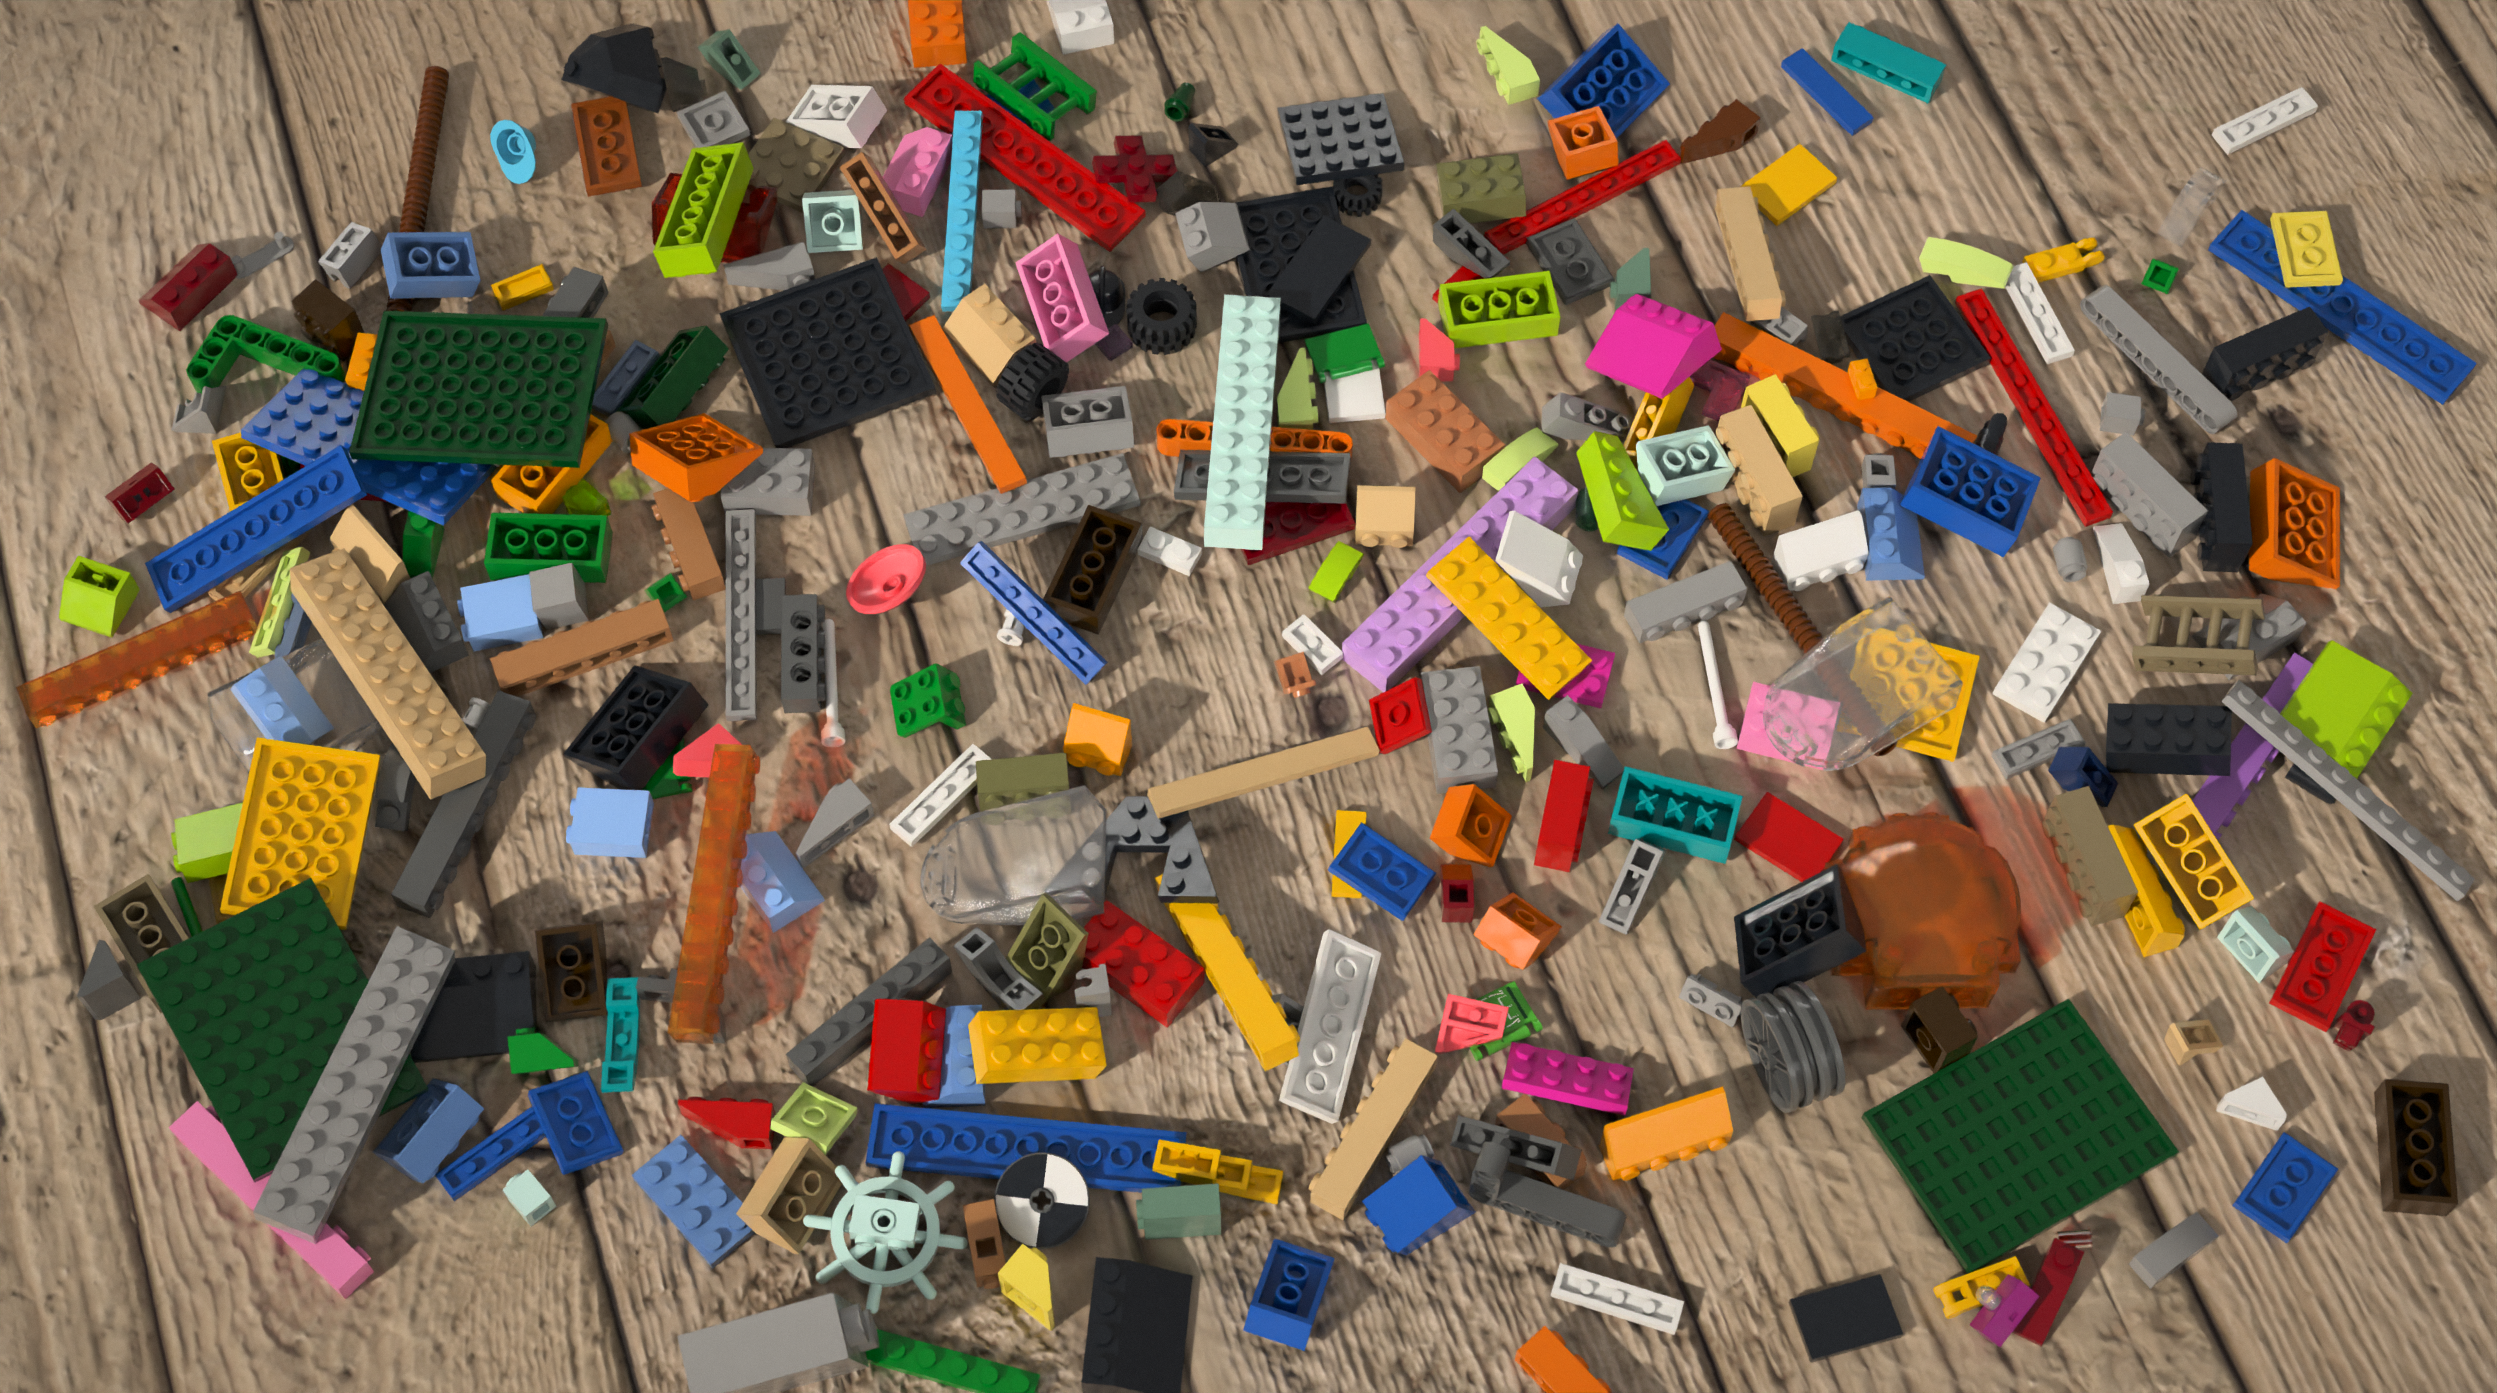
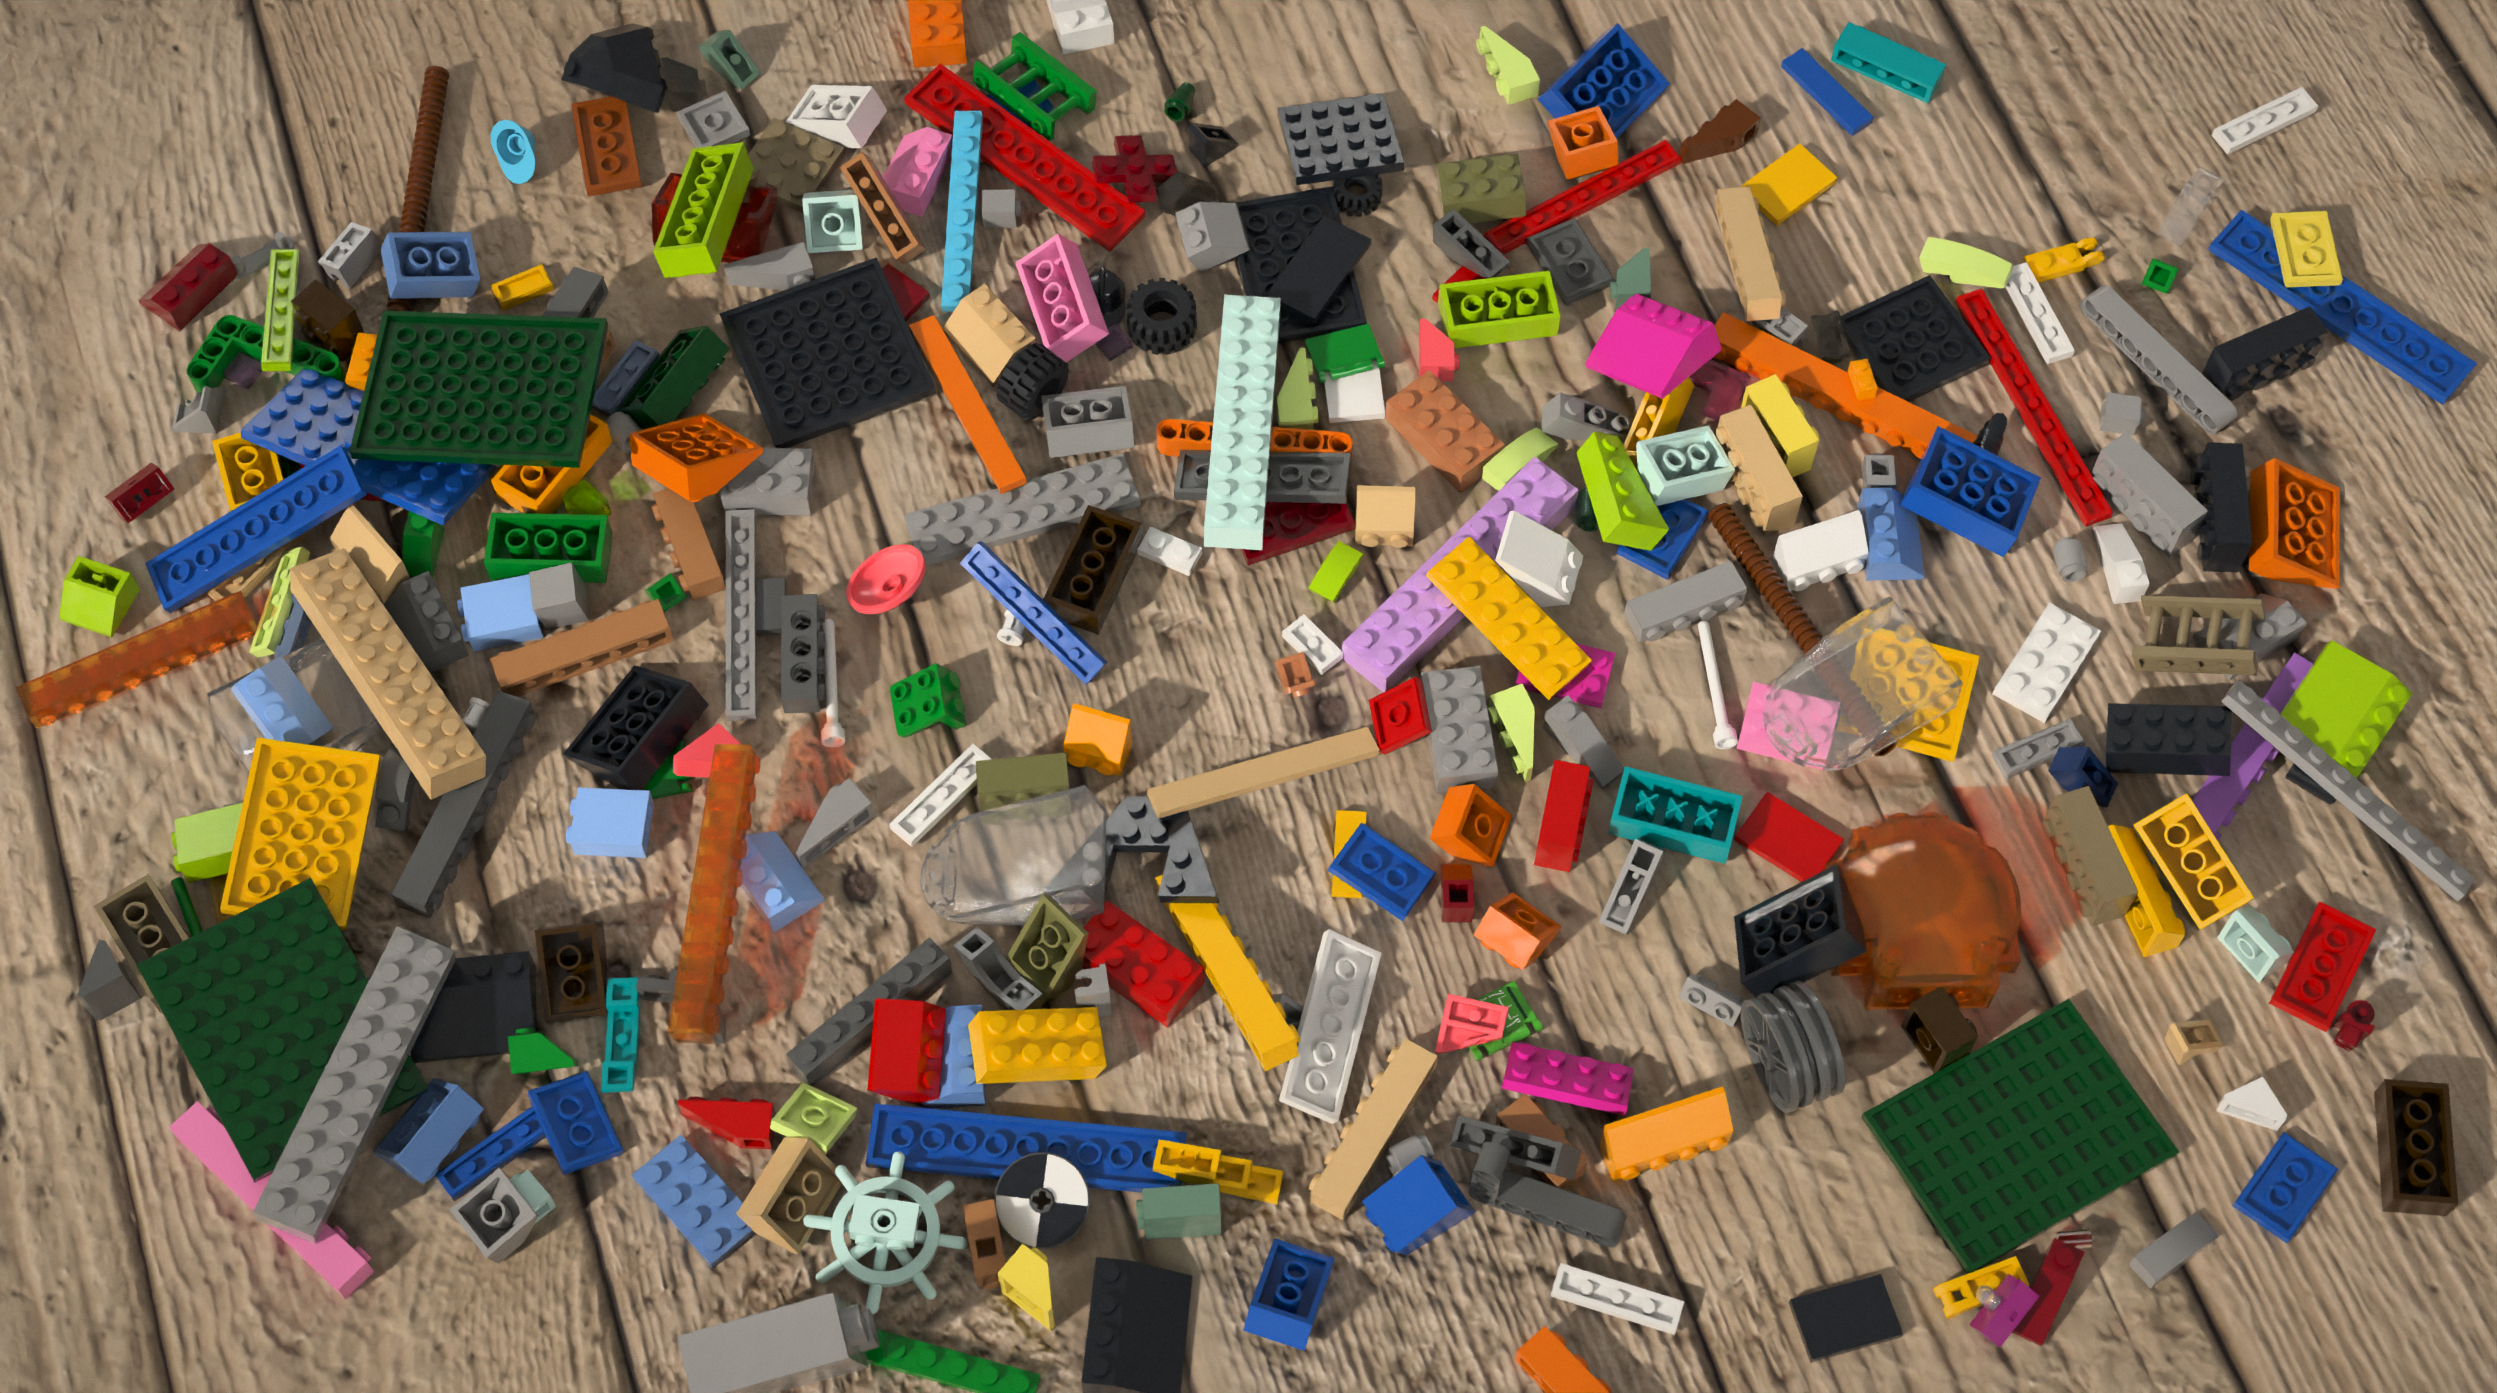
(243, 371): none -> tile
(279, 313): none -> lime tile
(495, 1216): none -> light grey slope

